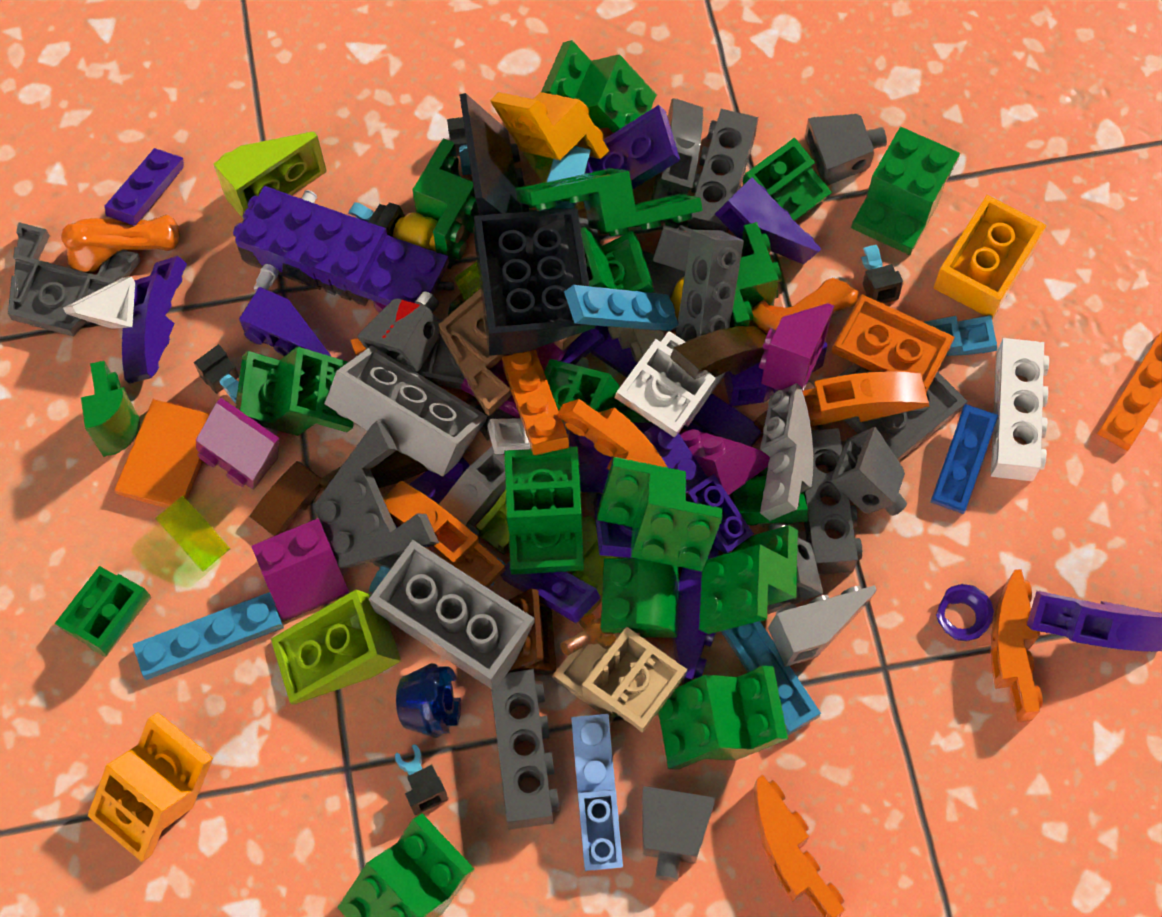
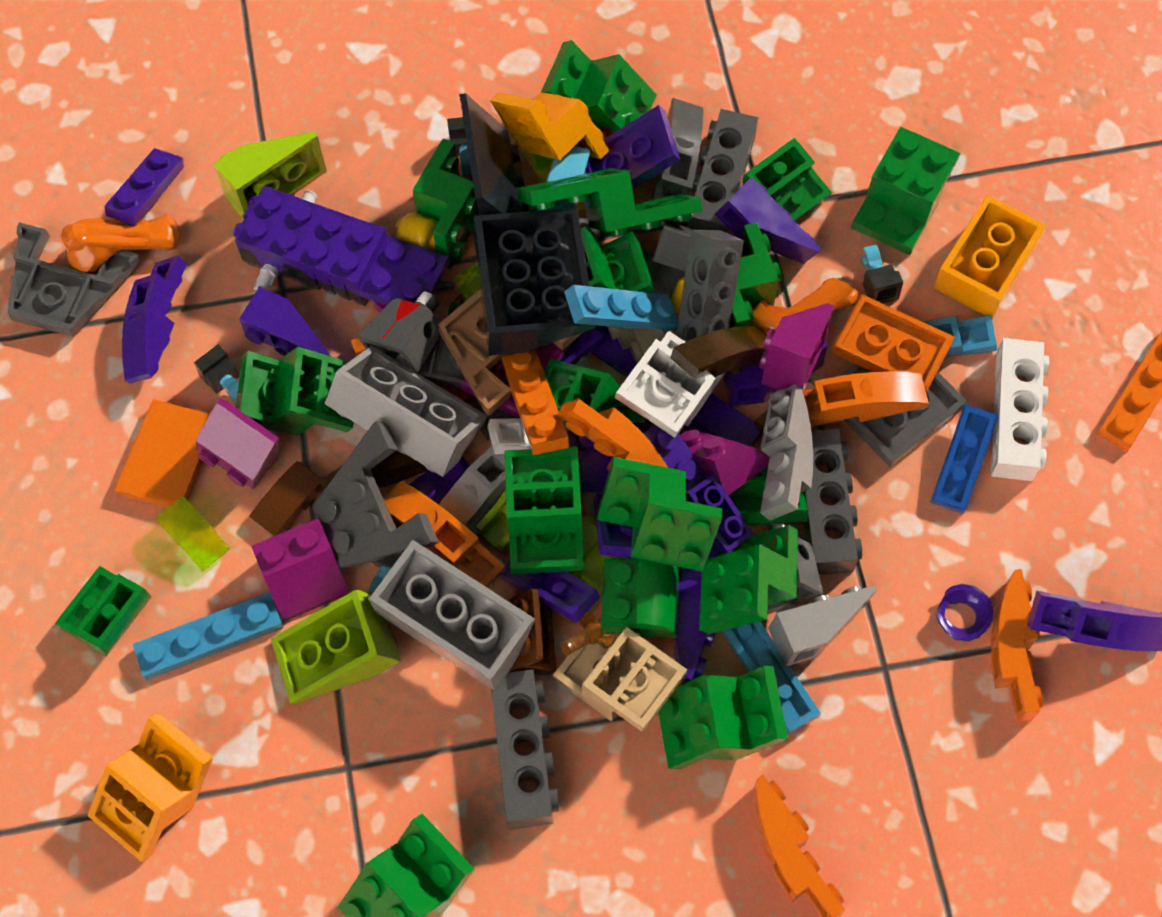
(108, 306): white slope -> none
(109, 412): green brick -> none
(383, 216): pearl dark grey piece -> none
(425, 784): pearl dark grey piece -> none
(427, 700): clear blue cone -> none
(596, 792): light blue slope -> none
(673, 828): dark grey torso -> none
(842, 145): dark grey torso -> none
(870, 473): dark grey torso -> none

